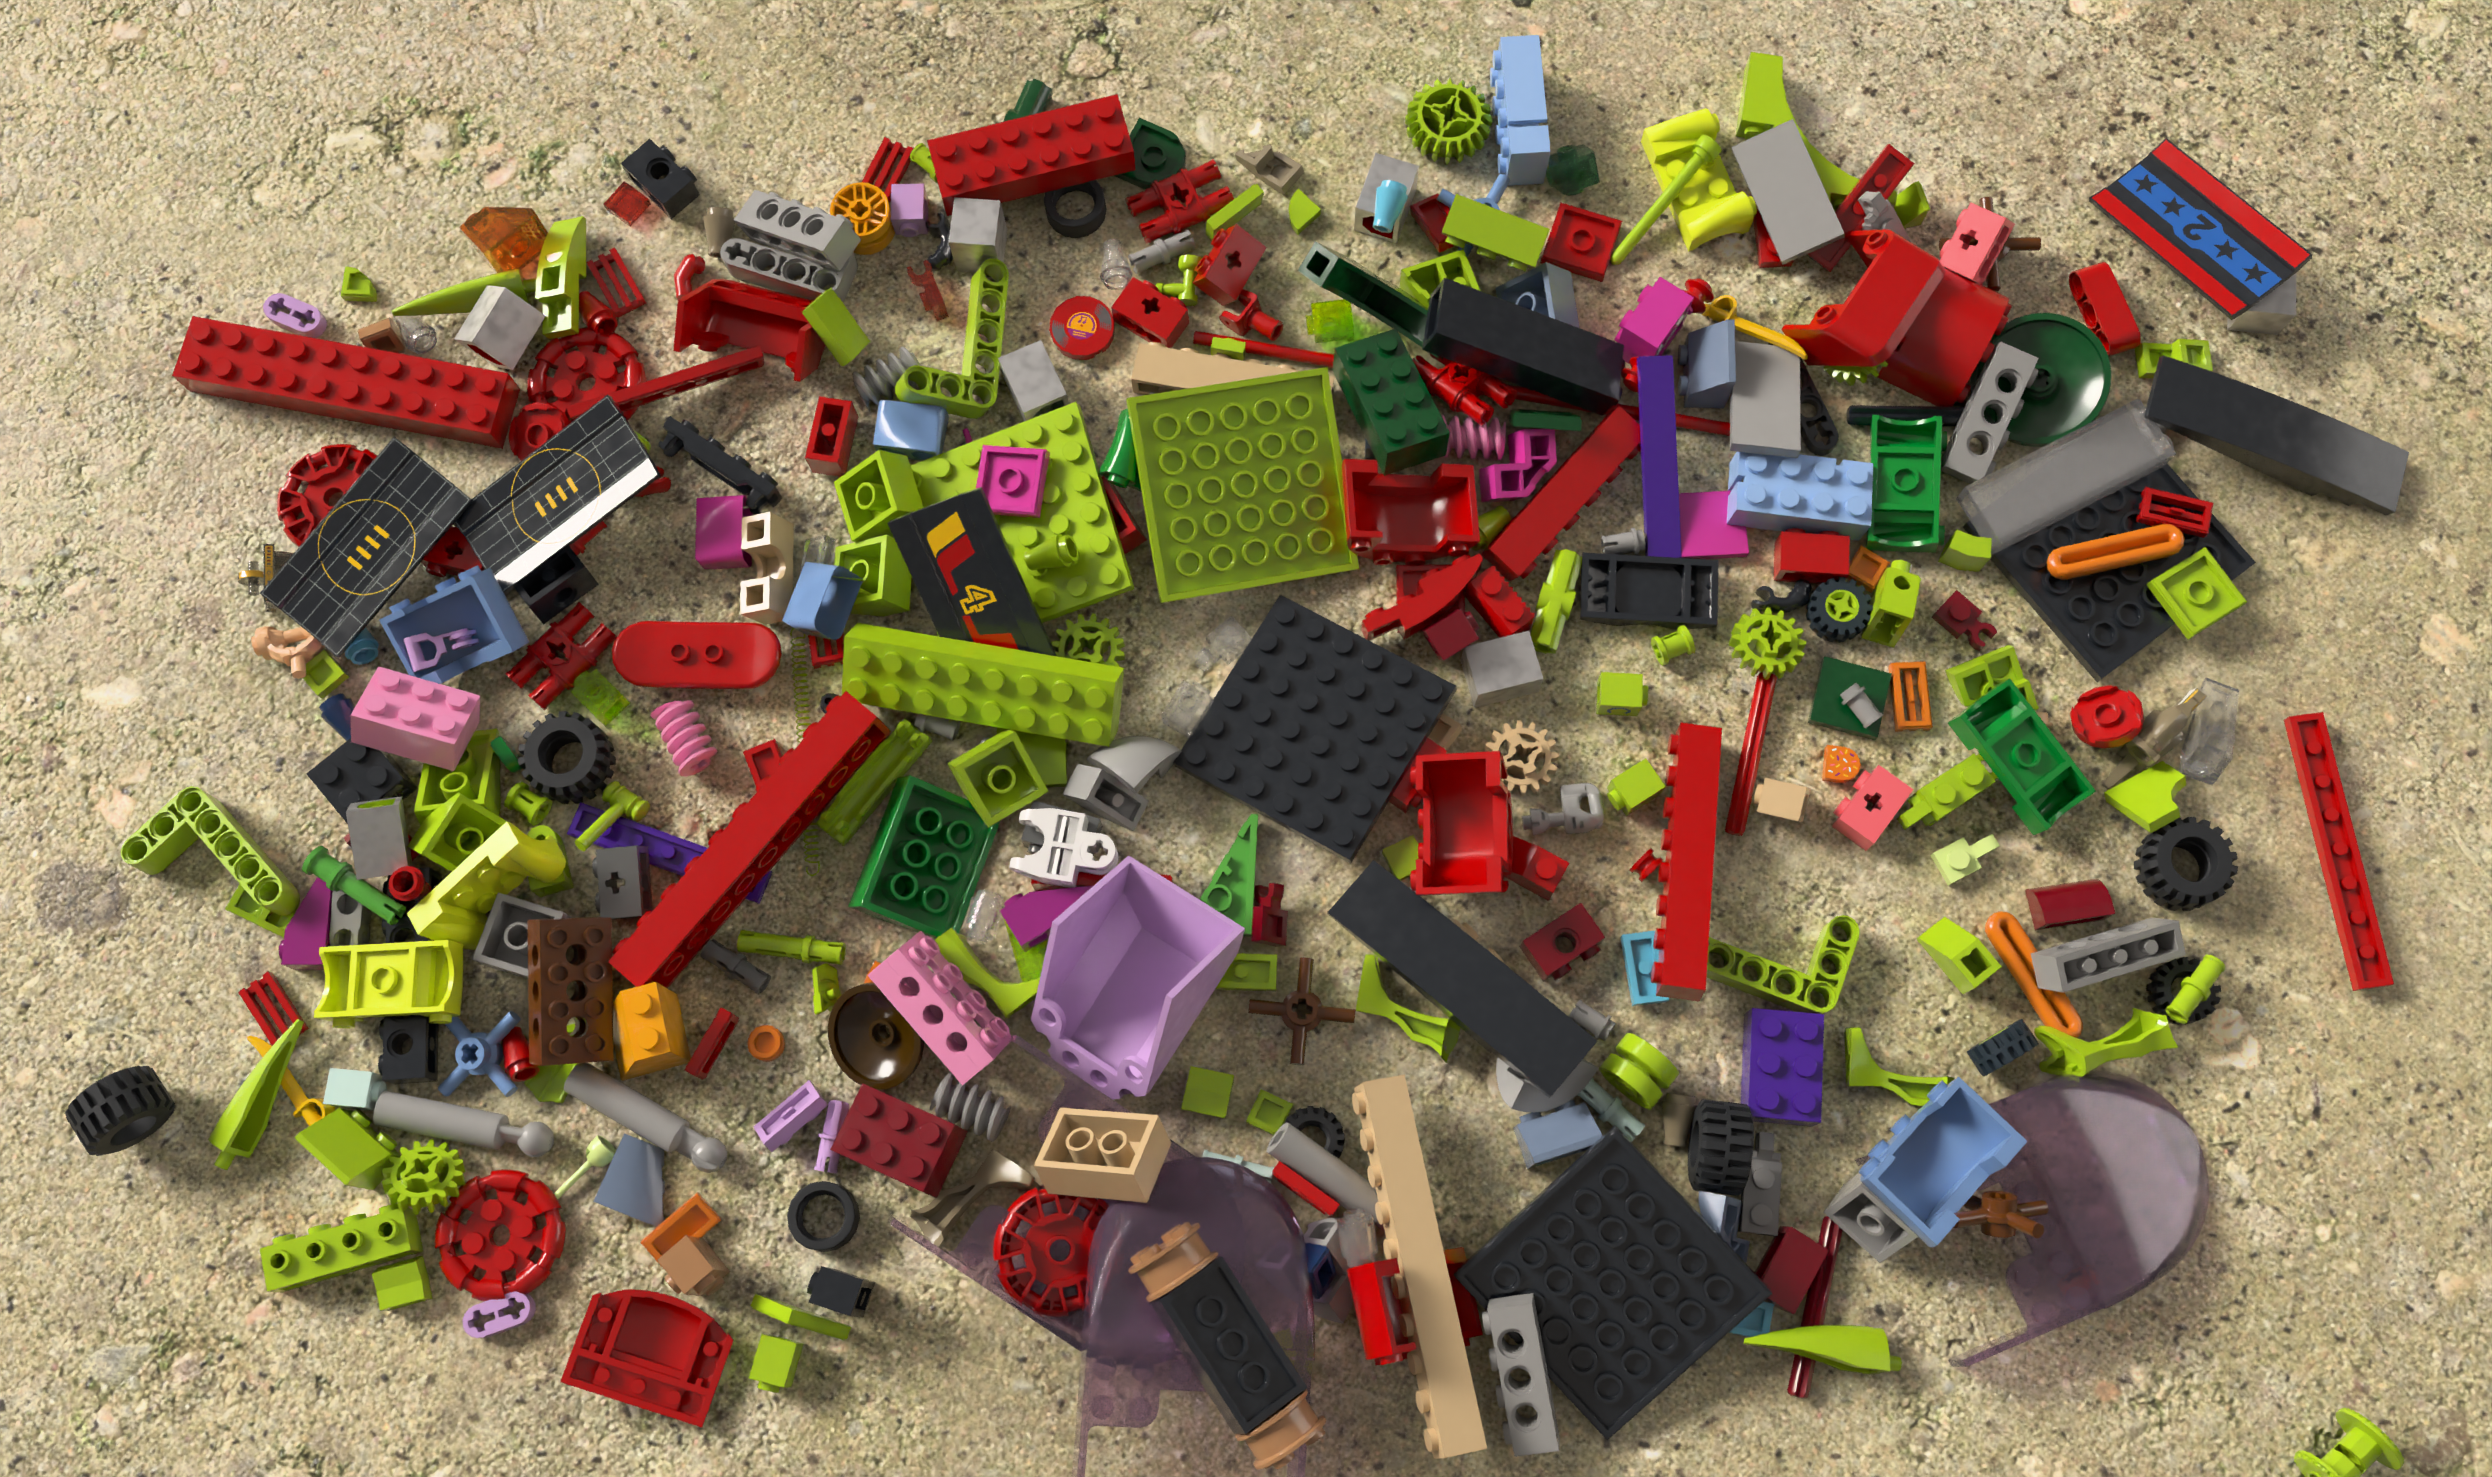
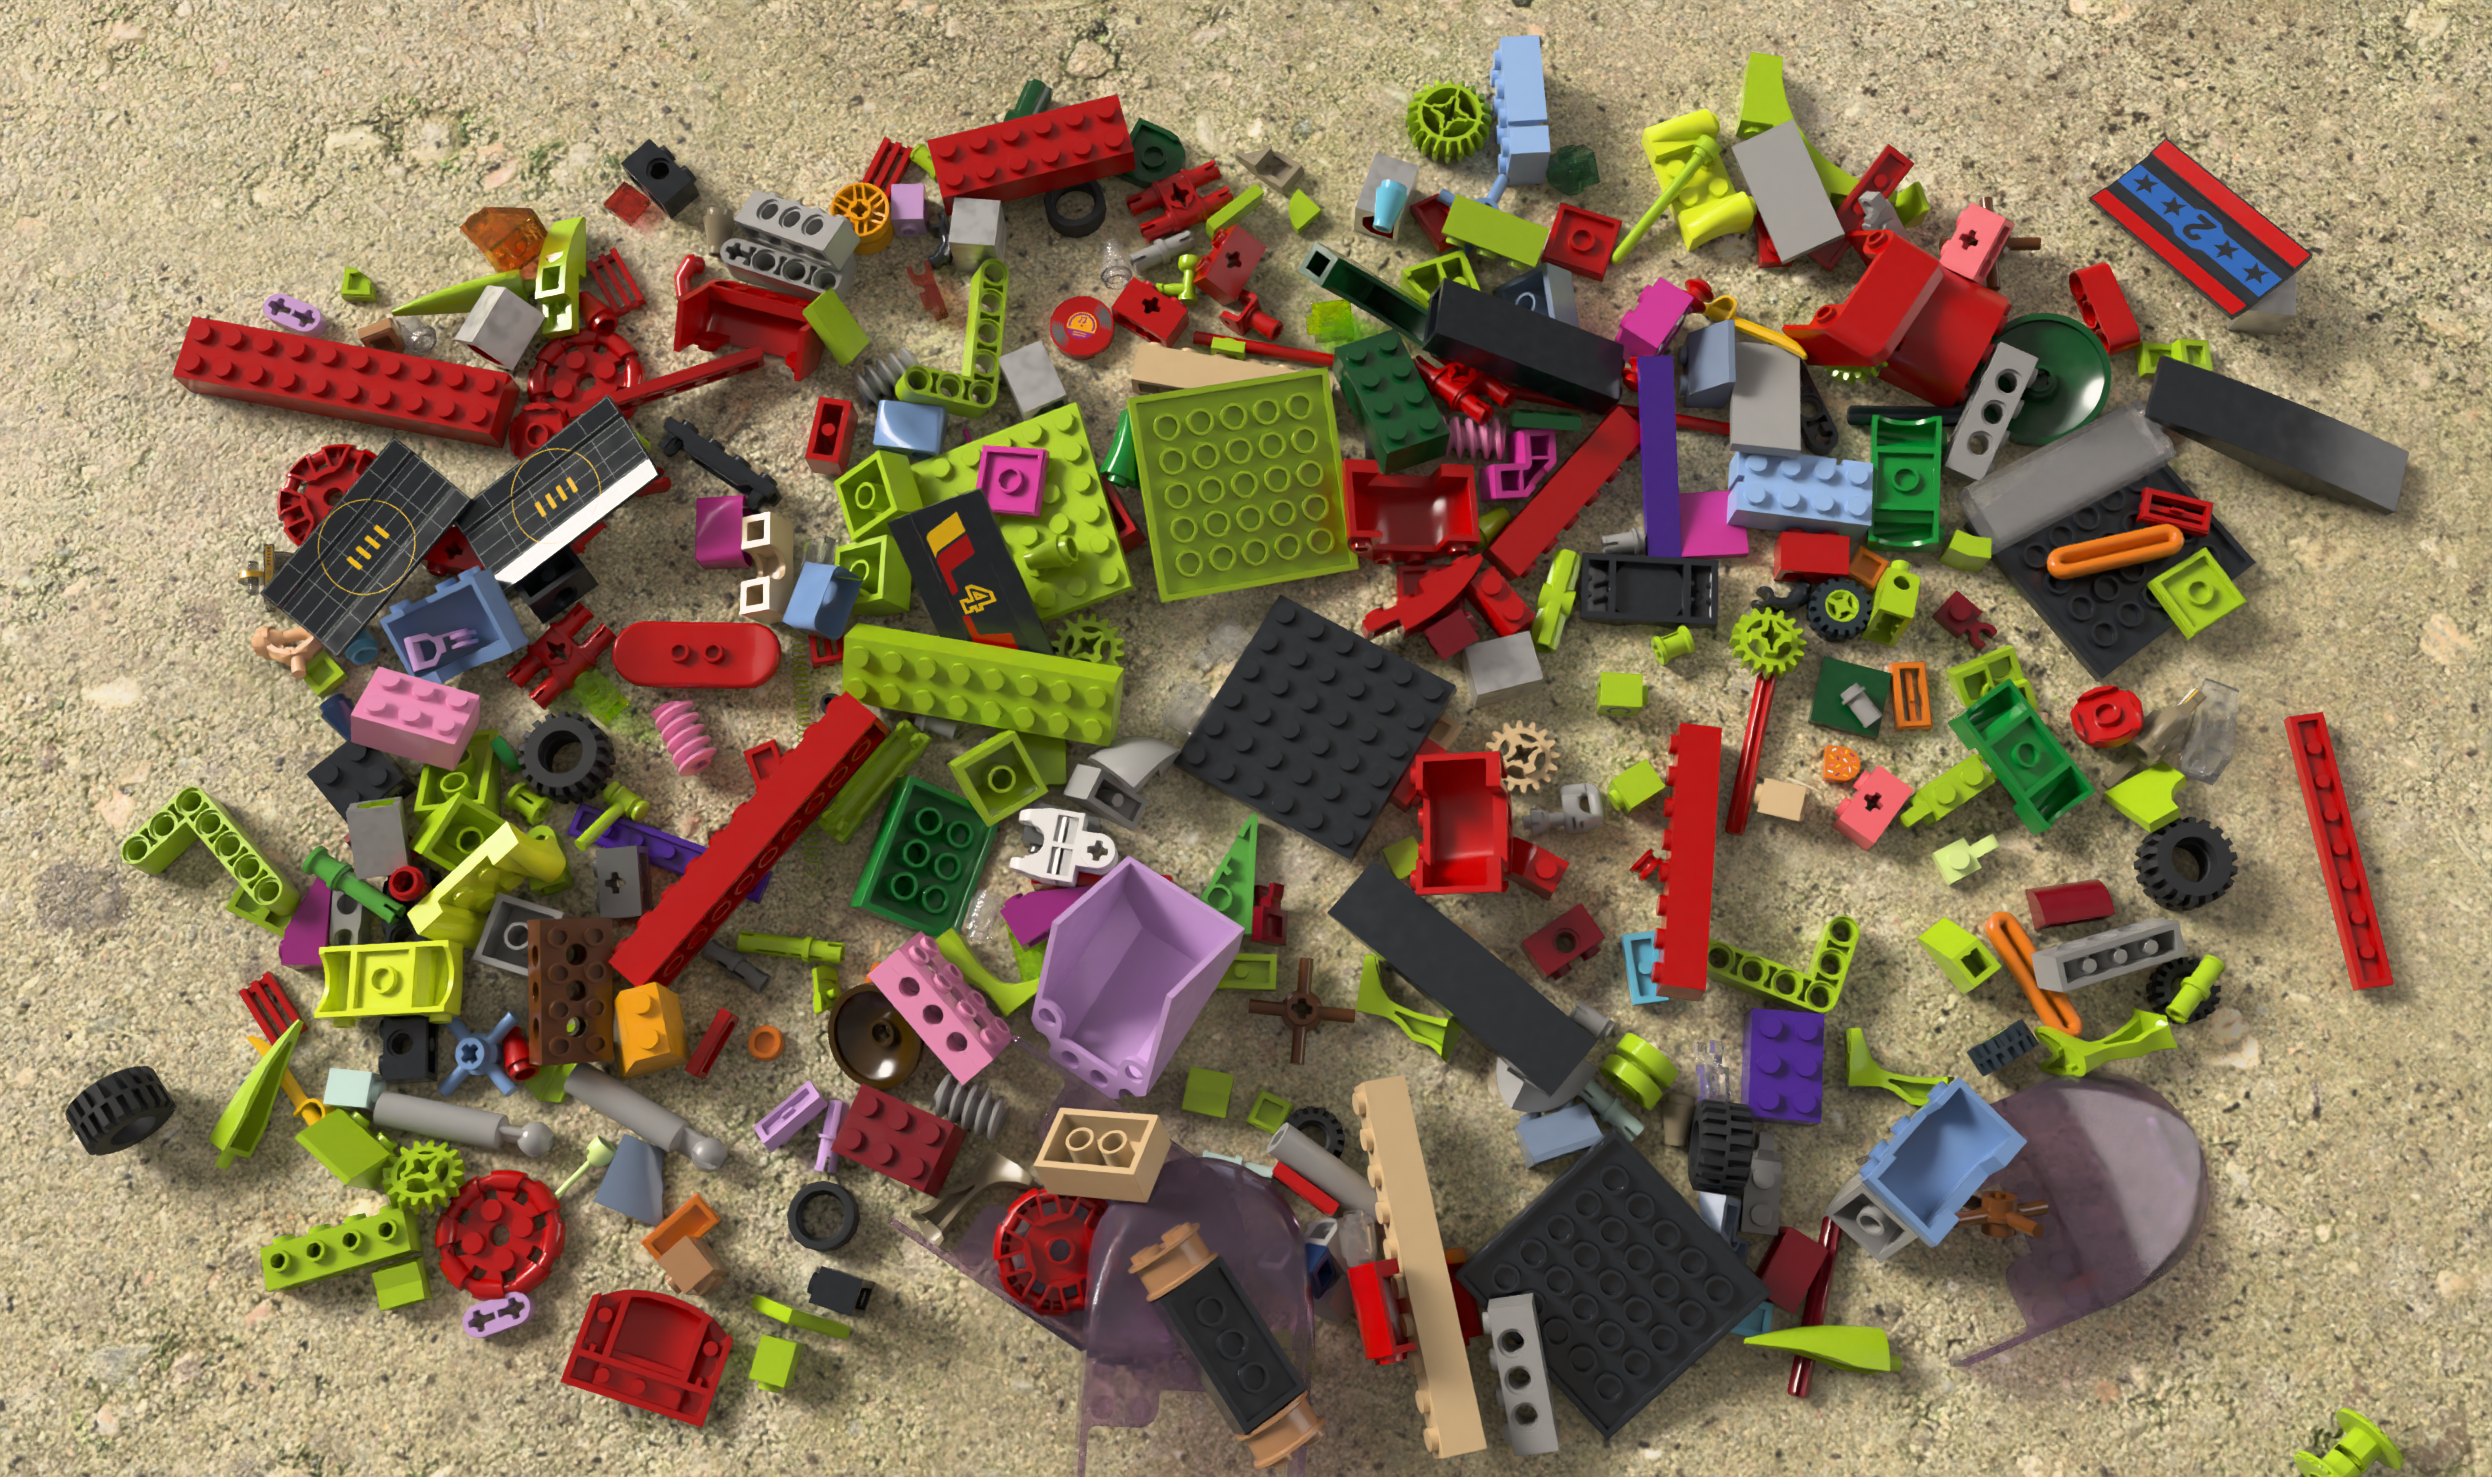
(1711, 1078): none -> clear plate

